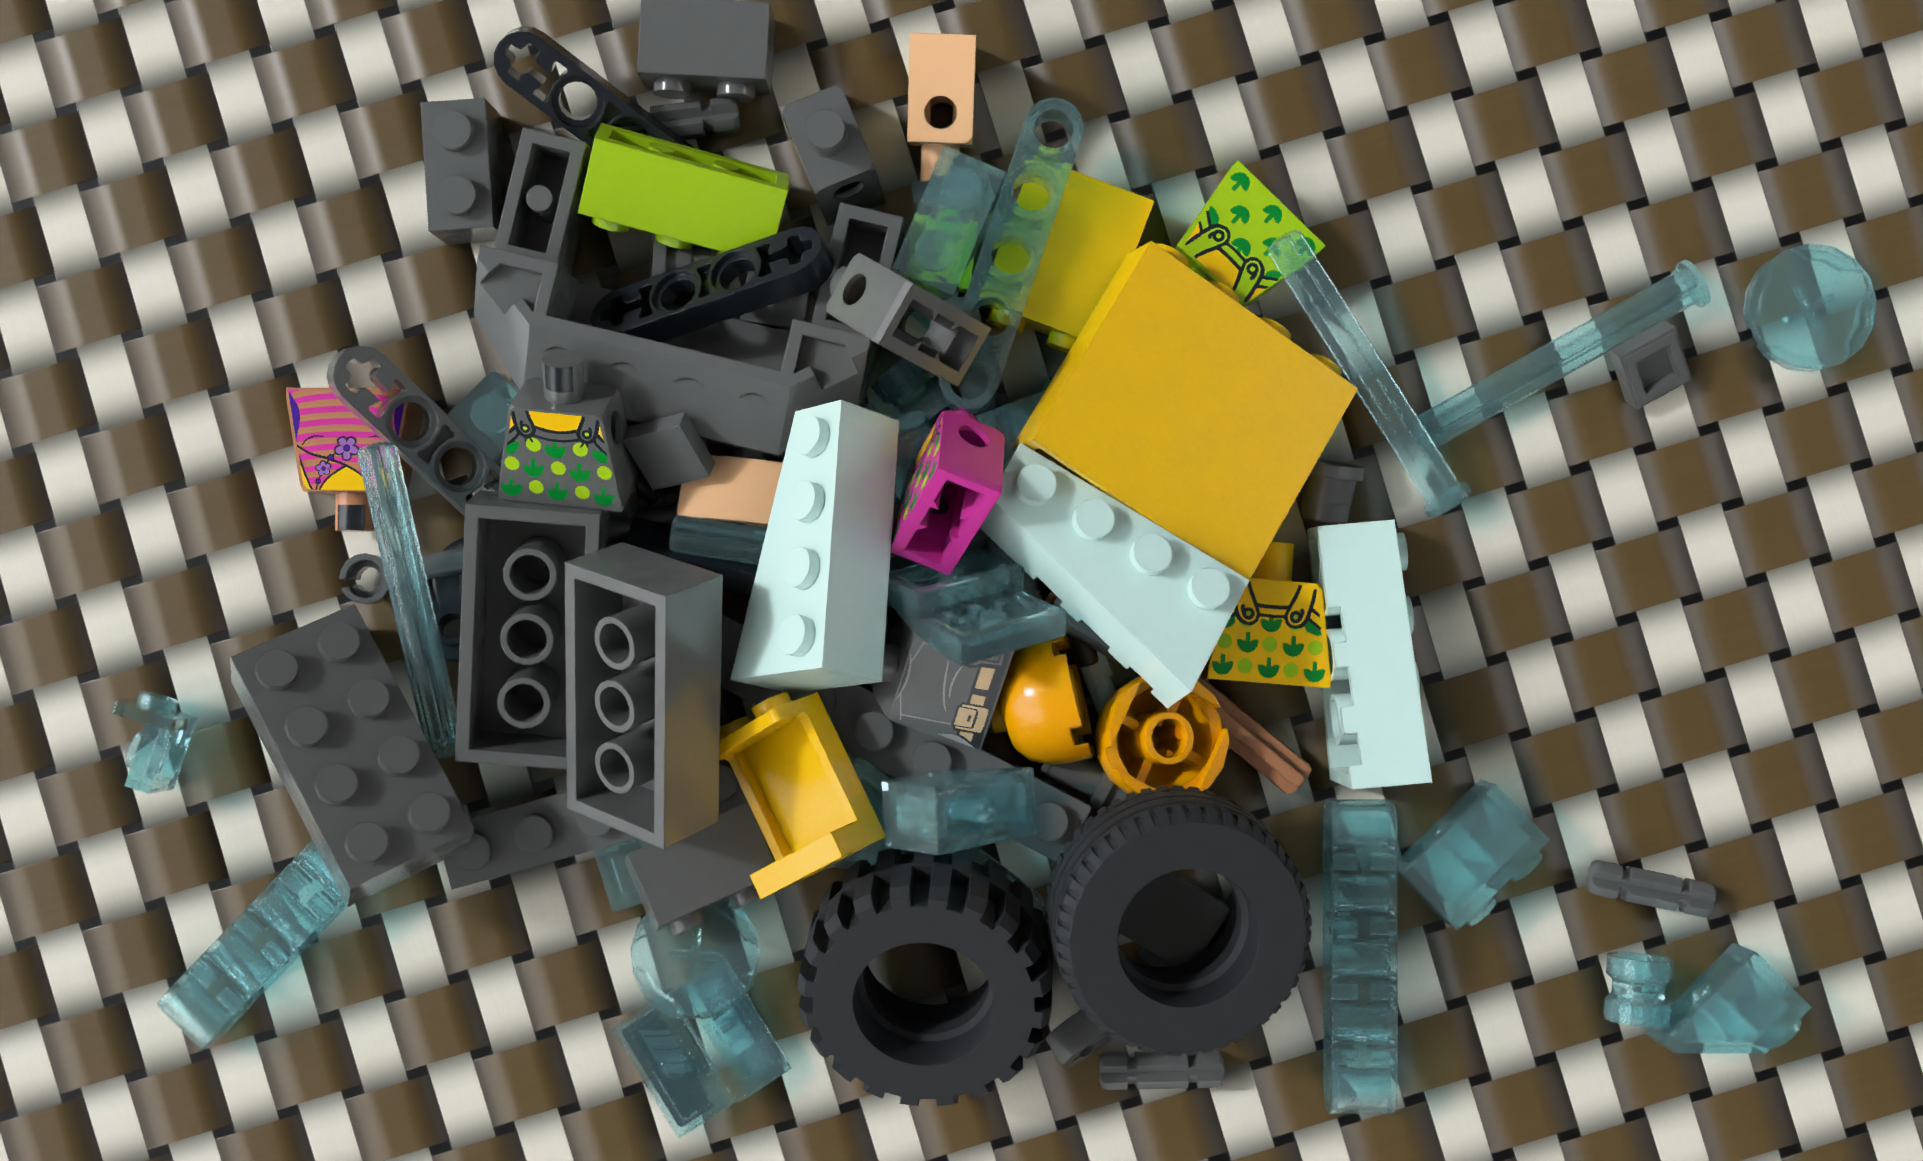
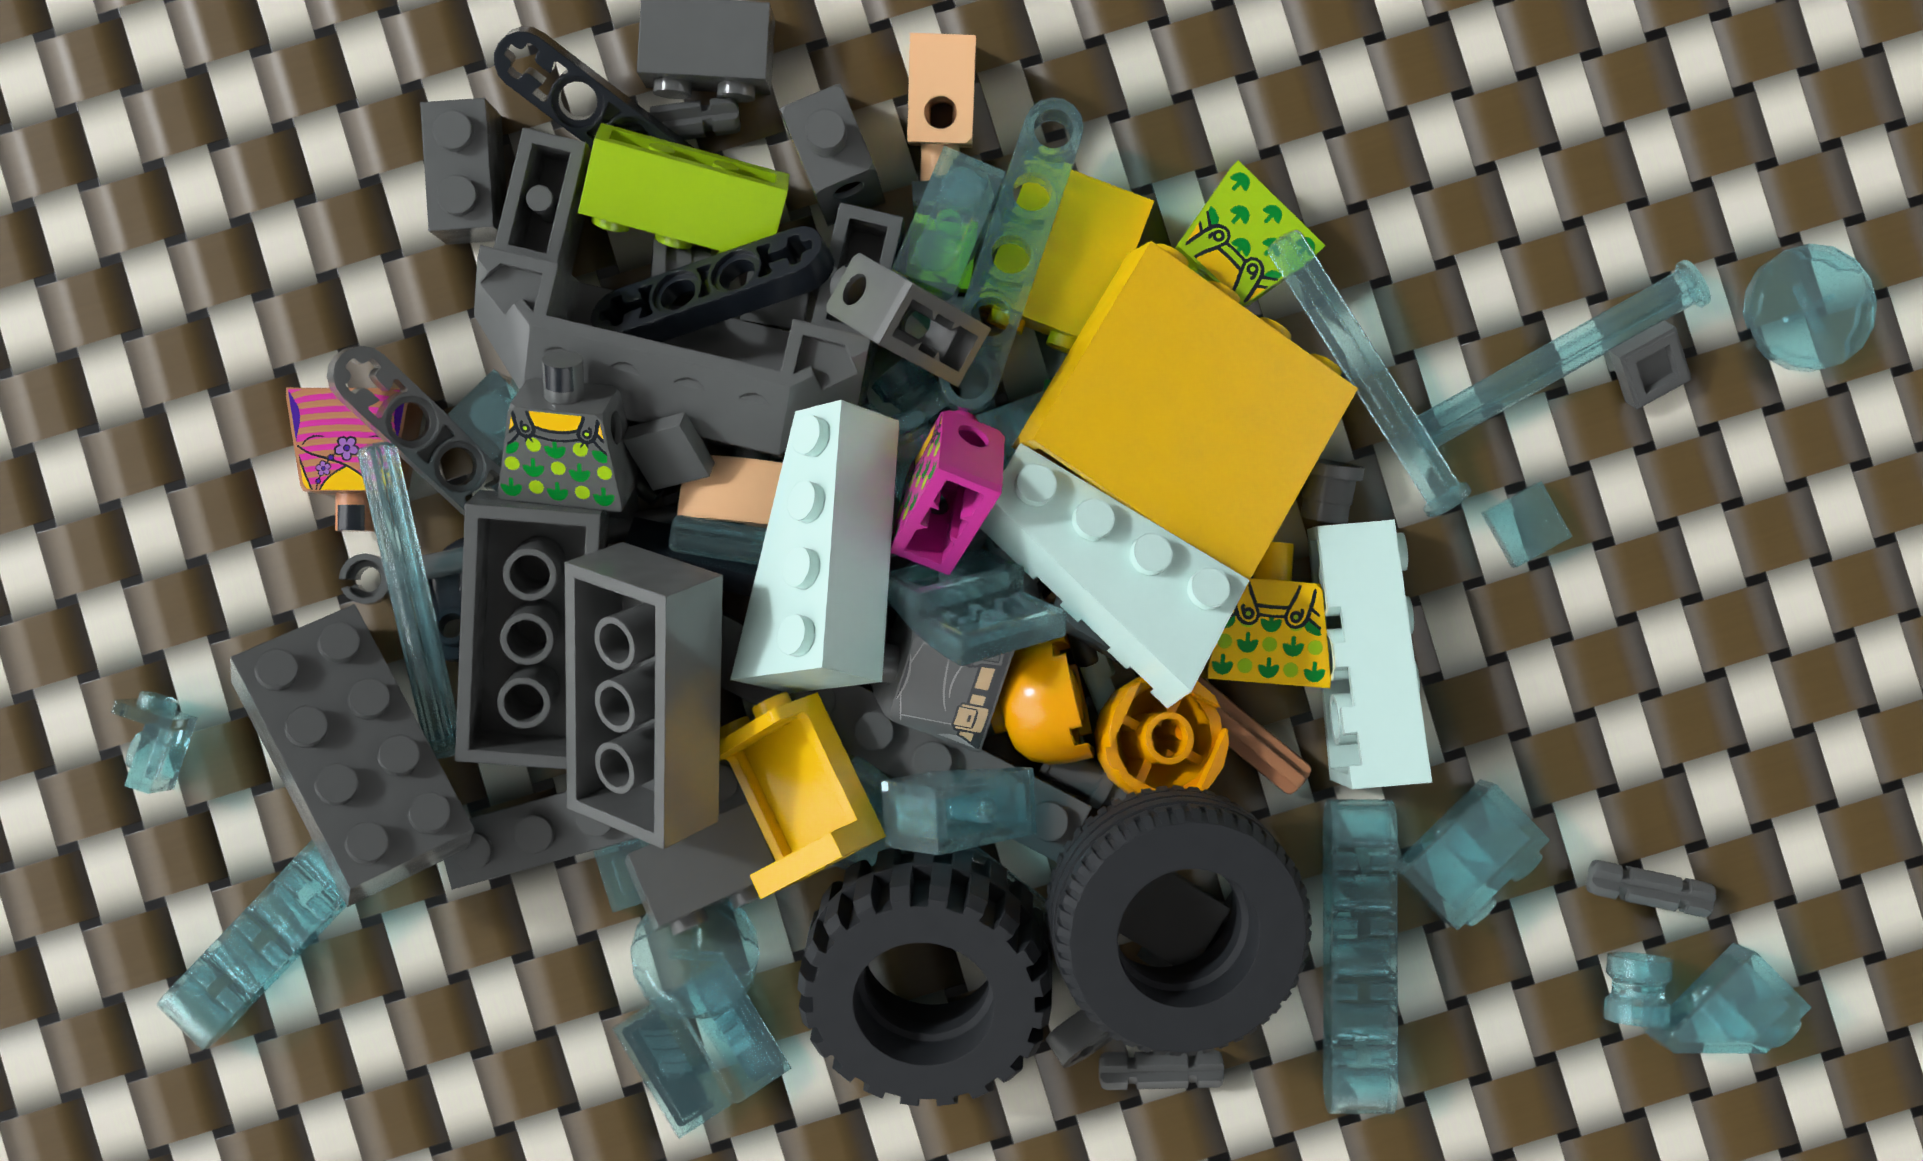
(1526, 524): none -> clear light blue tile

